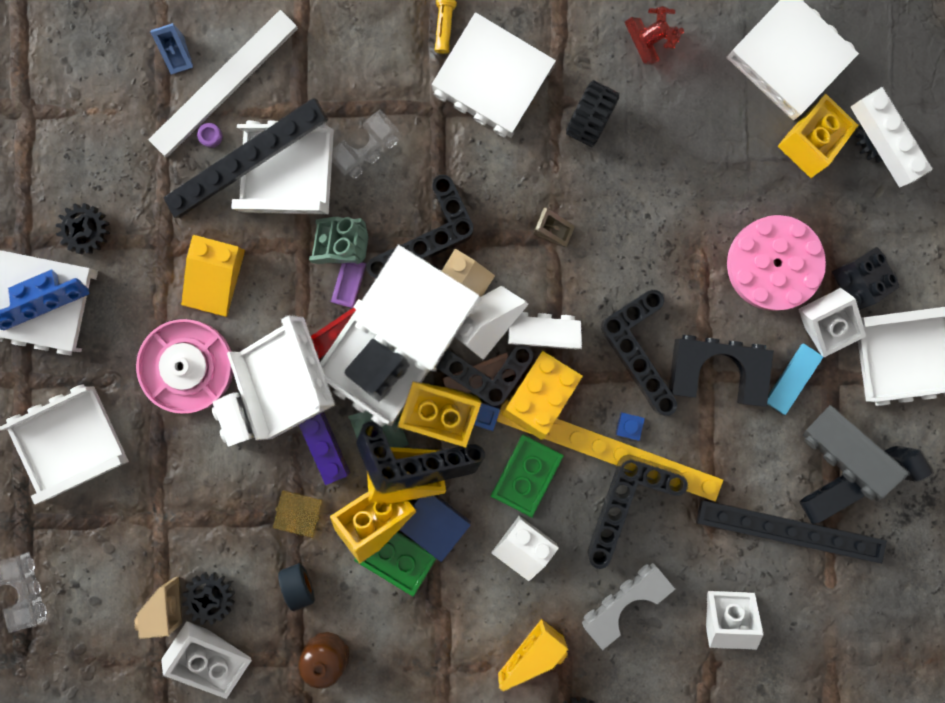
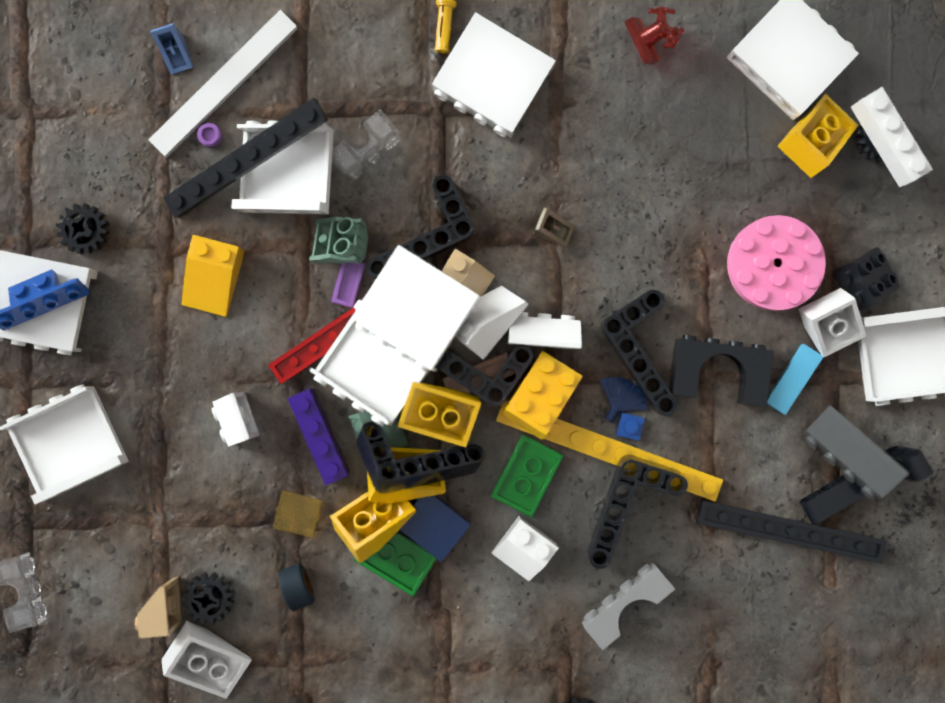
(205, 362): bright pink piece -> none
(281, 380): white panel -> none
(323, 660): reddish brown cylinder -> none
(377, 369): black bracket -> none
(487, 416): blue plate -> none
(536, 655): yellow slope -> none
(592, 113): black tyre -> none
(622, 396): none -> dark blue hand
(733, 620): white slope -> none

